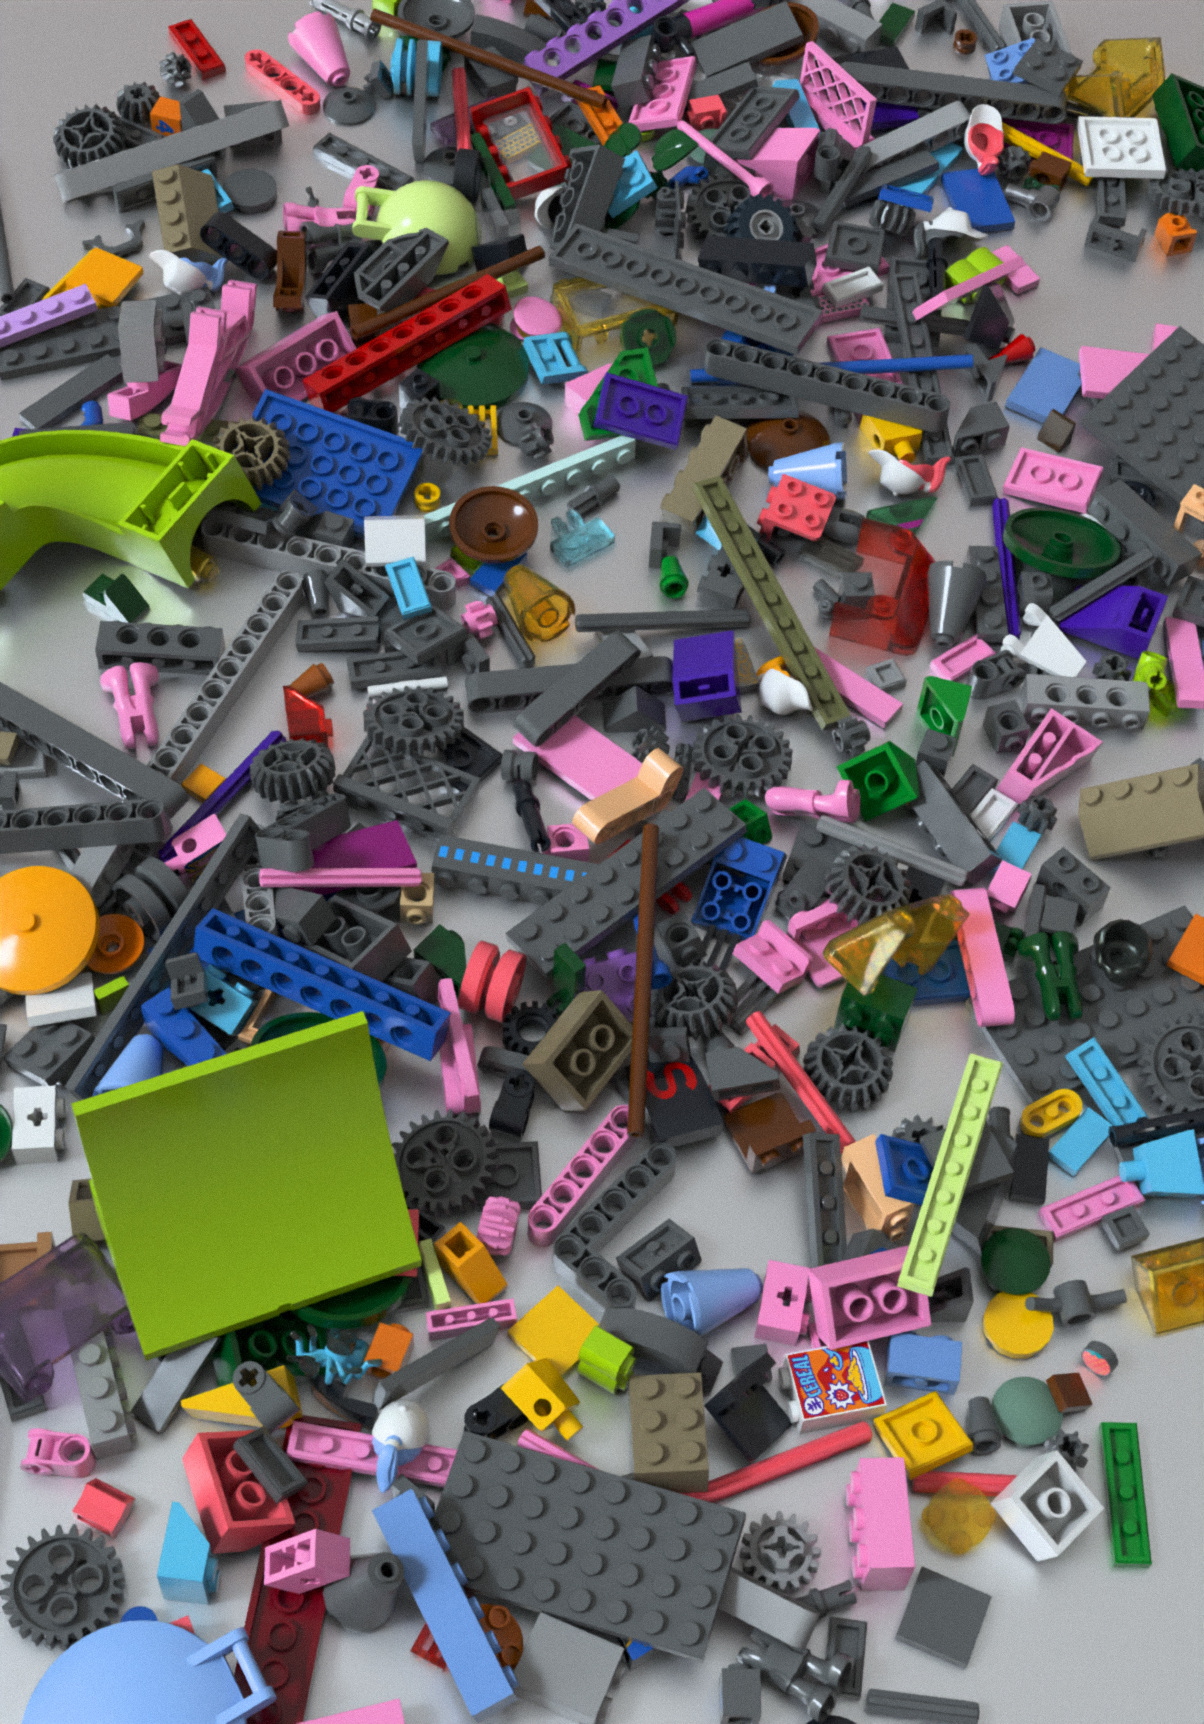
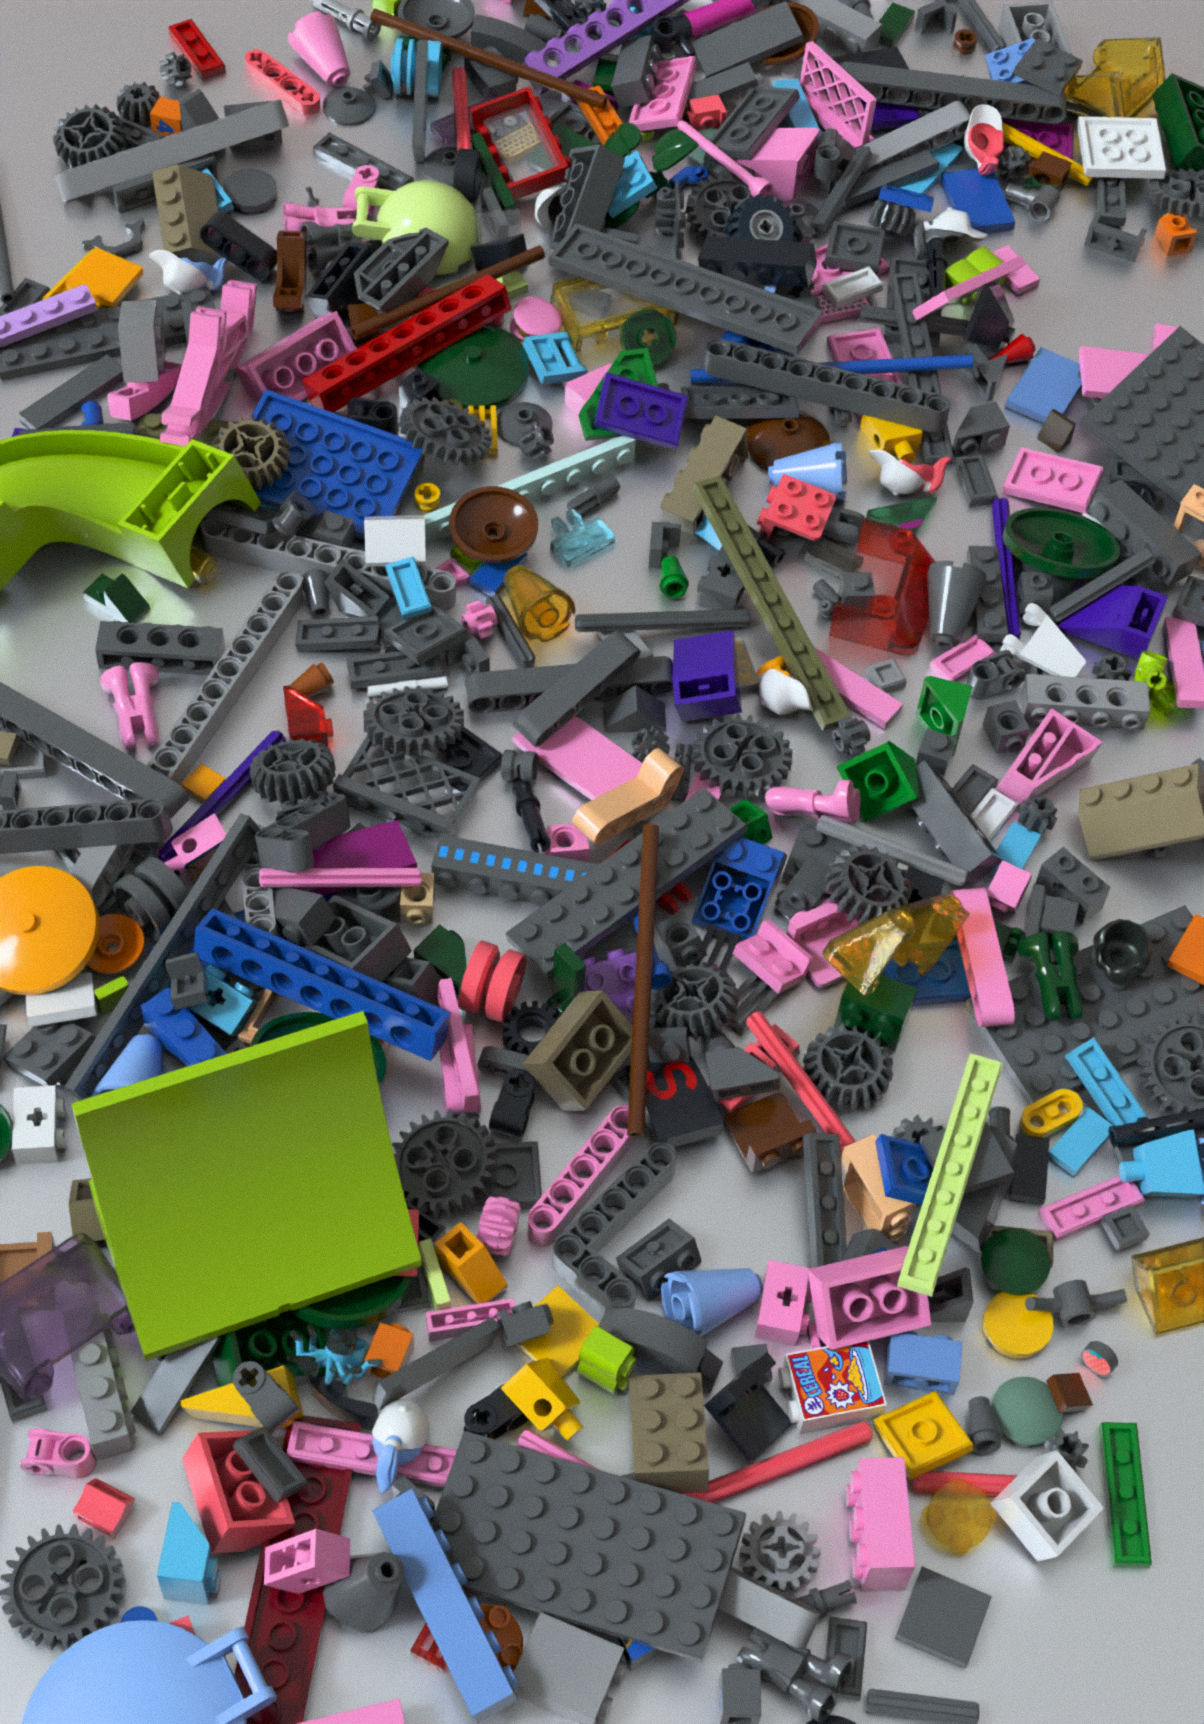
(524, 1323): none -> dark grey brick

